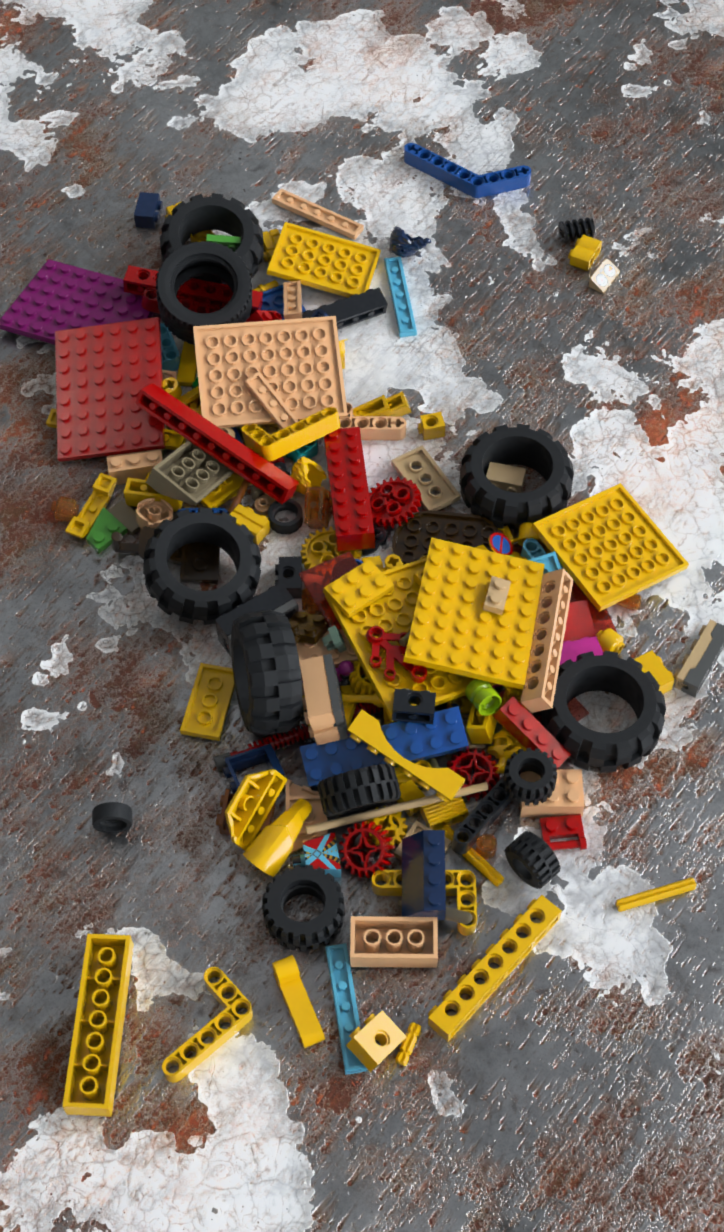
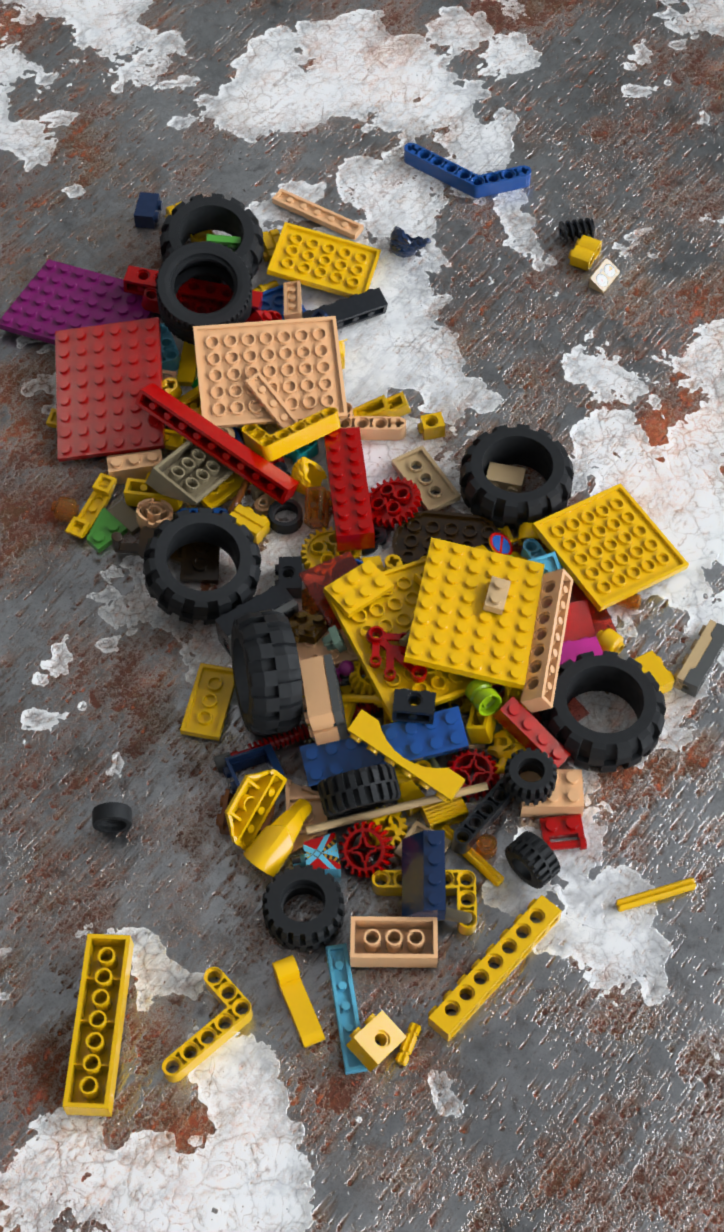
(400, 297): medium azure tile -> none

